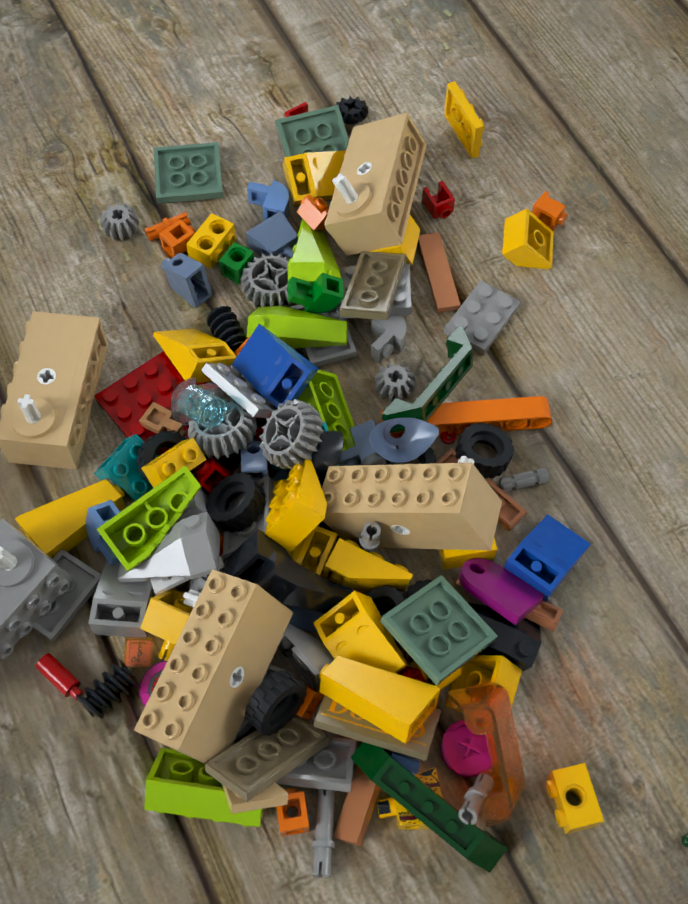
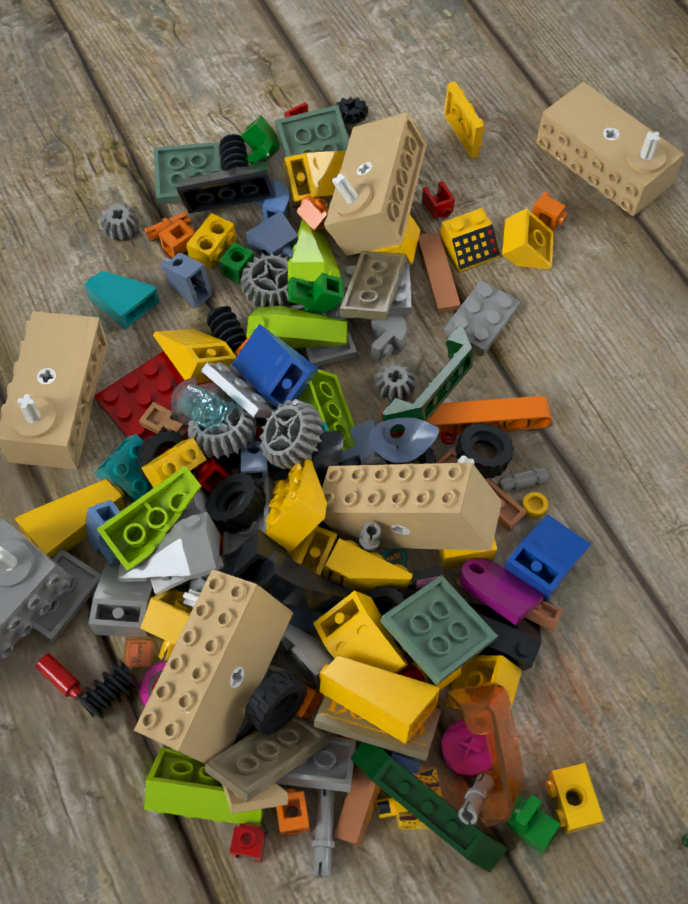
(121, 297): none -> teal slope
(227, 187): none -> black slope
(233, 152): none -> black piece
(248, 841): none -> red window
(261, 139): none -> green brick
(395, 556): none -> dark grey tile
(424, 576): none -> black tile
(469, 240): none -> slope
(533, 824): none -> green brick
(535, 505): none -> yellow tile
(609, 148): none -> tan piece

